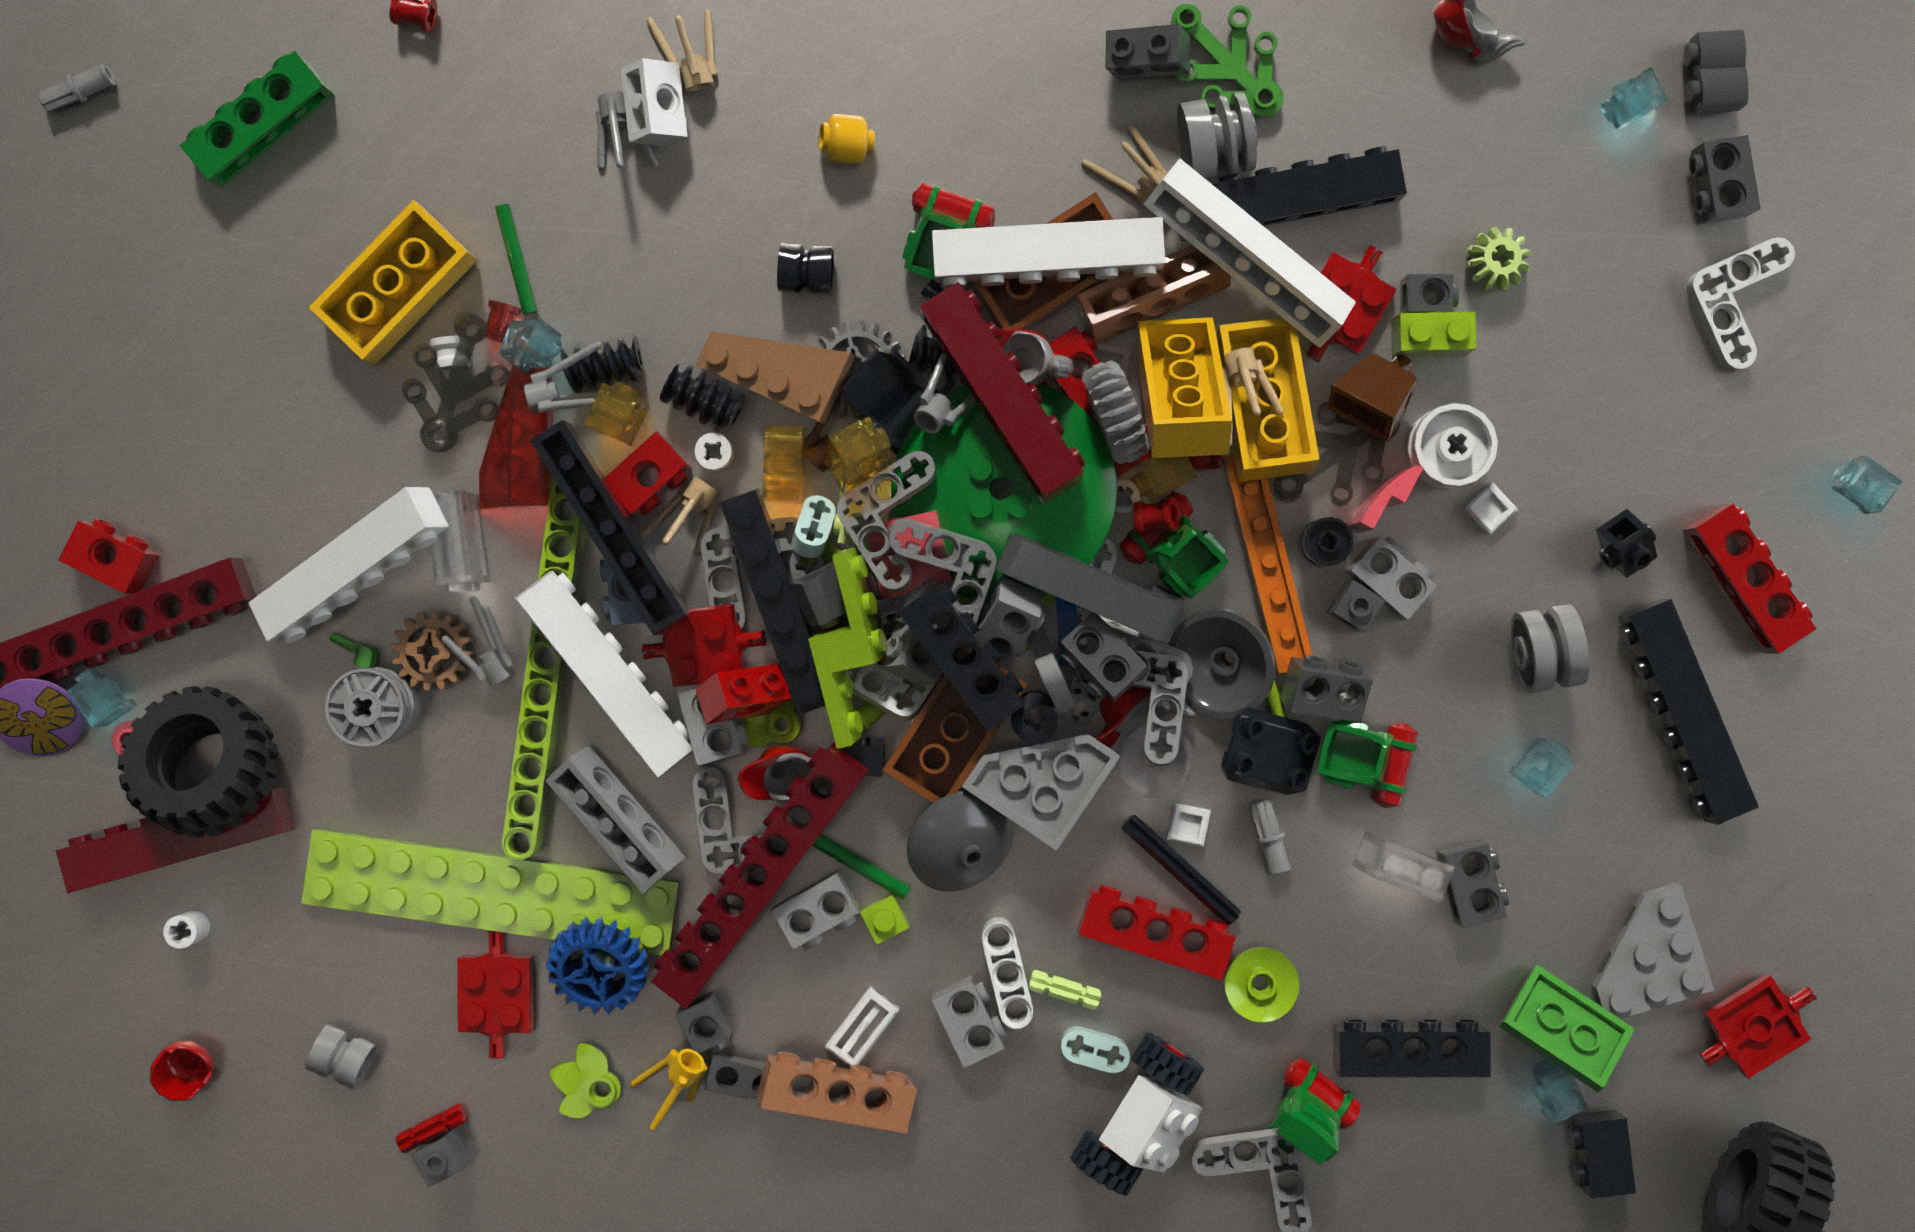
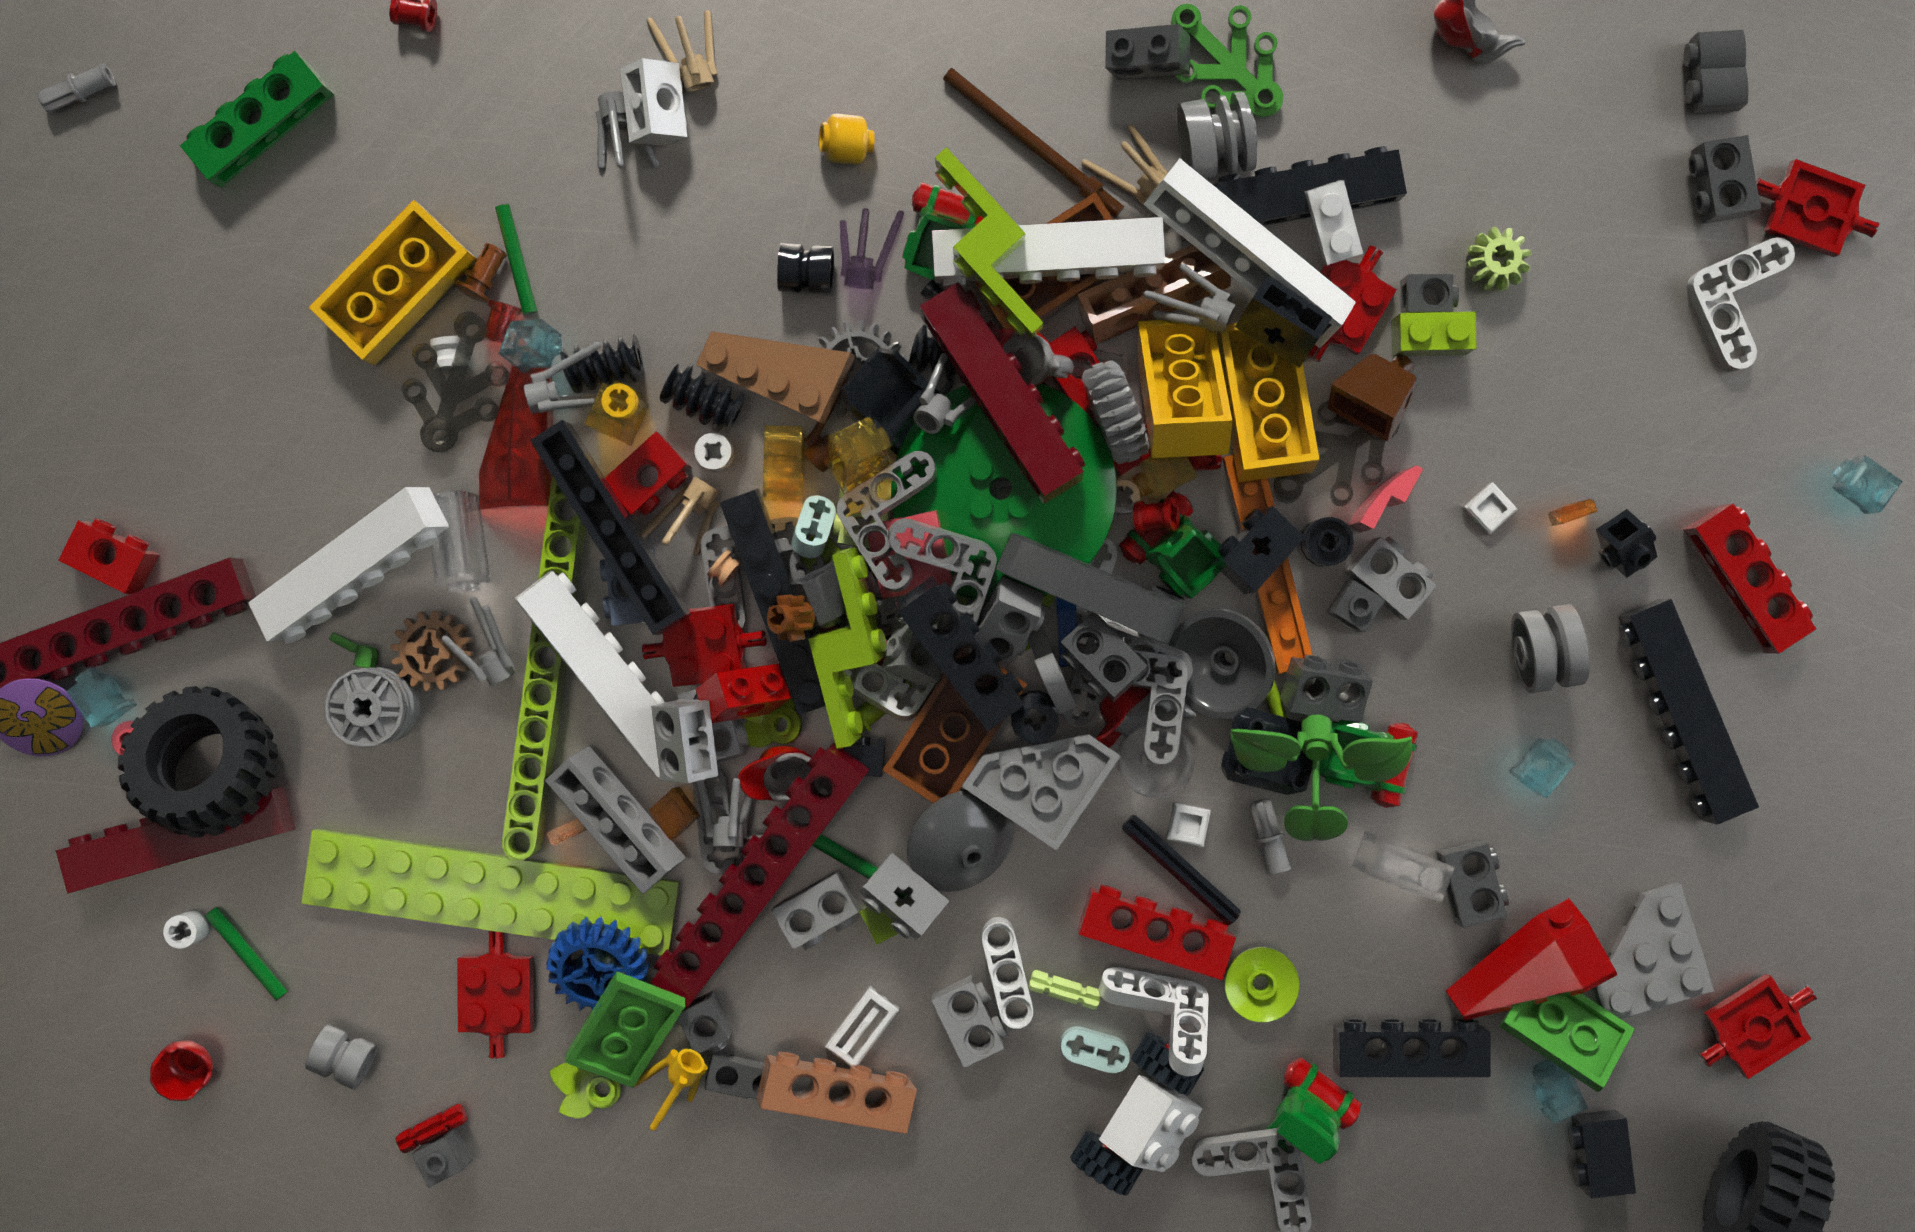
(246, 953): none -> green bar
(481, 274): none -> dark orange pin
(565, 832): none -> clear orange tile
(608, 401): none -> yellow bush
(625, 1029): none -> bright green plate
(674, 812): none -> clear orange tile
(684, 740): none -> light grey brick
(724, 568): none -> light nougat bush
(729, 829): none -> light grey plant
(790, 617): none -> dark orange gear
(860, 271): none -> clear purple plant
(923, 899): none -> light grey brick
(987, 244): none -> lime bracket
(1033, 142): none -> reddish brown bar
(1173, 1003): none -> white beam
(1213, 314): none -> light grey plant
(1243, 369): tan plant -> none
(1276, 541): none -> black brick
(1283, 321): none -> black brick
(1333, 222): none -> white plate
(1369, 757): none -> bright green plant
(1472, 440): white wheel -> none
(1542, 959): none -> red wedge
(1572, 512): none -> clear orange tile
(1634, 99): clear light blue brick -> none
(1815, 208): none -> red plate

